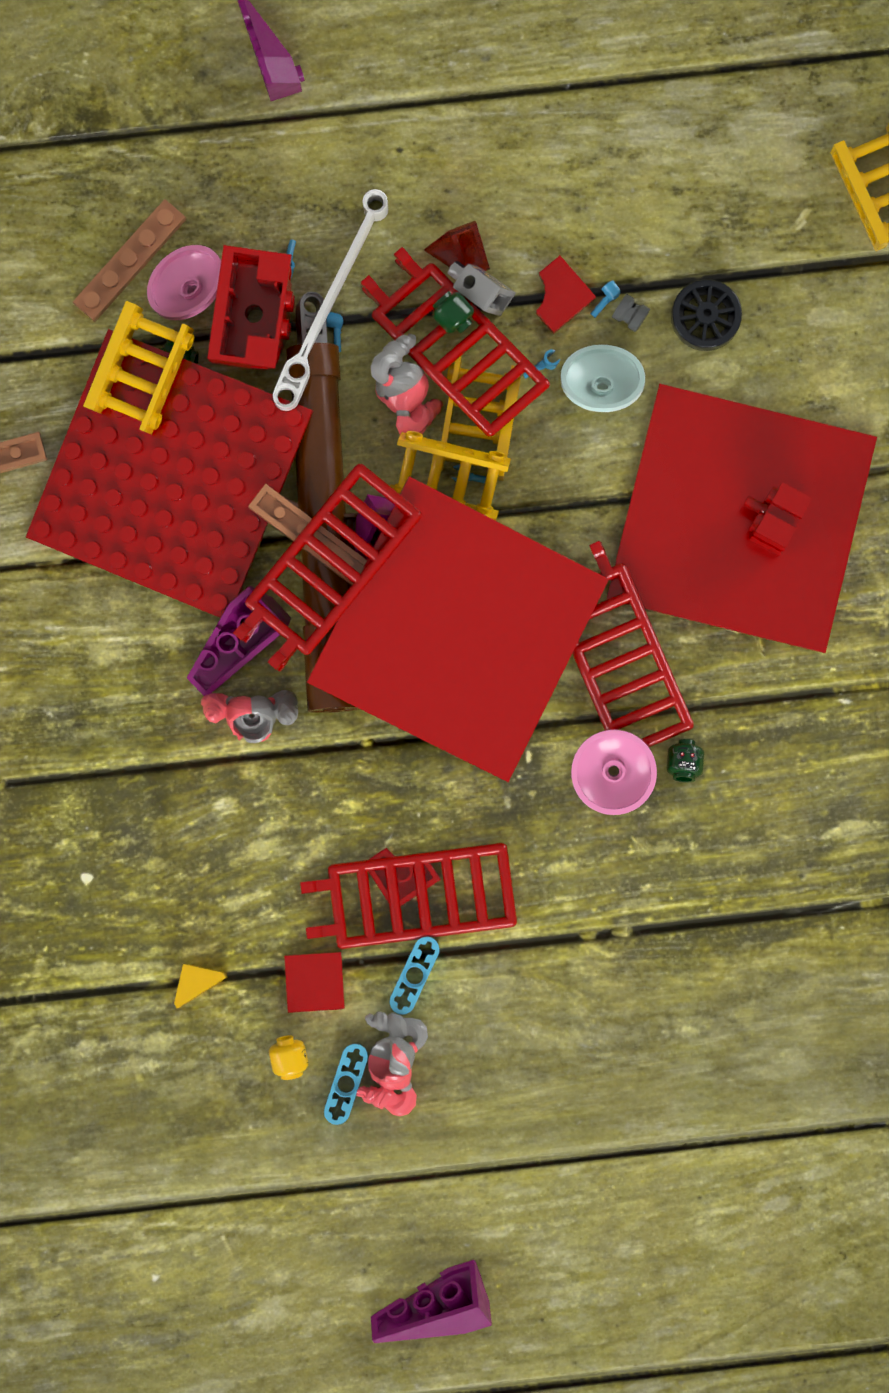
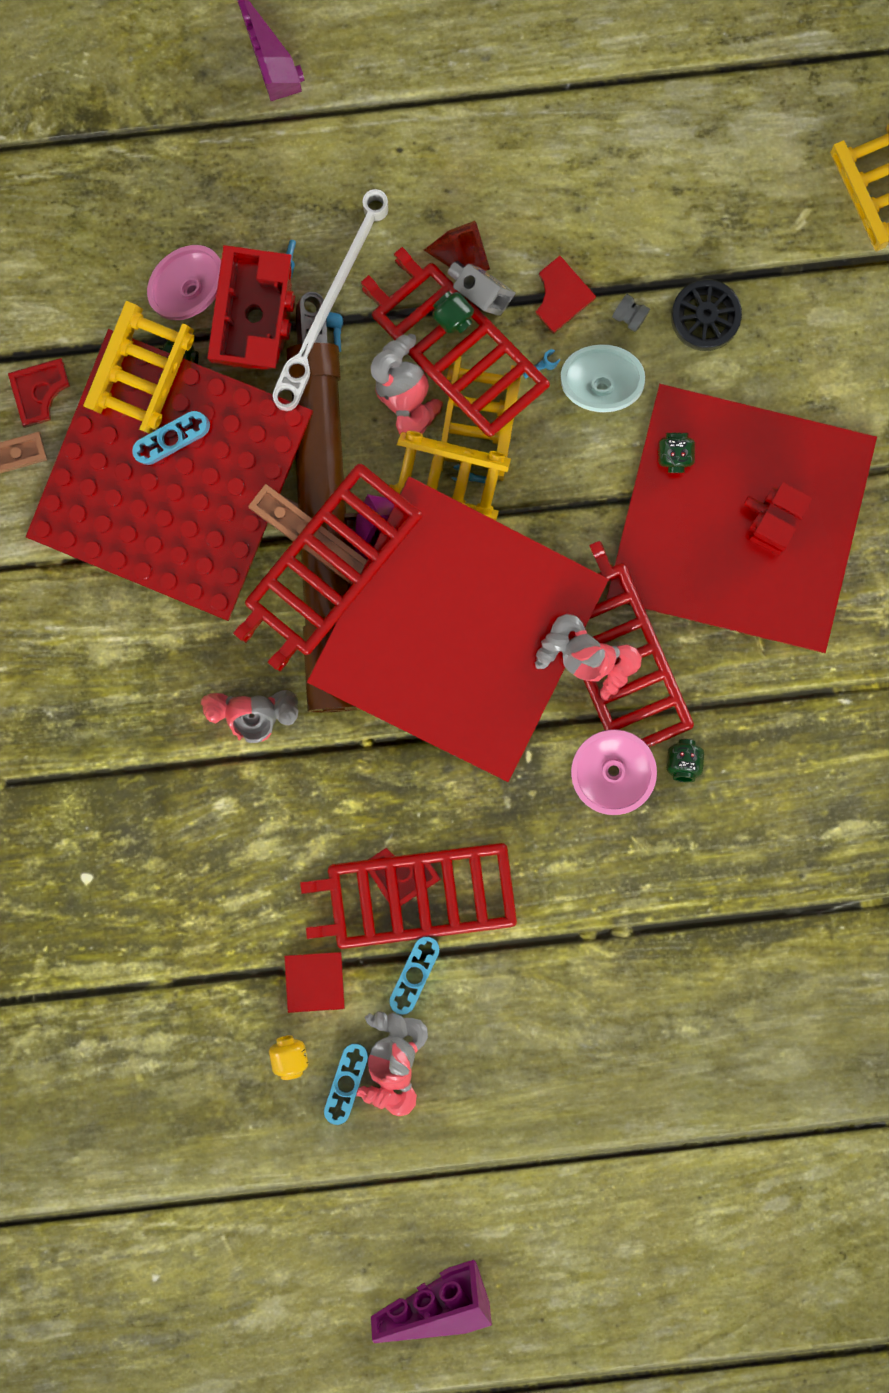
(36, 388): none -> red tile
(129, 260): nougat plate -> none
(156, 454): none -> medium azure beam
(194, 982): yellow slope -> none
(227, 653): magenta wedge -> none
(587, 657): none -> hair
(612, 292): dark azure hand -> none
(676, 452): none -> dark green head

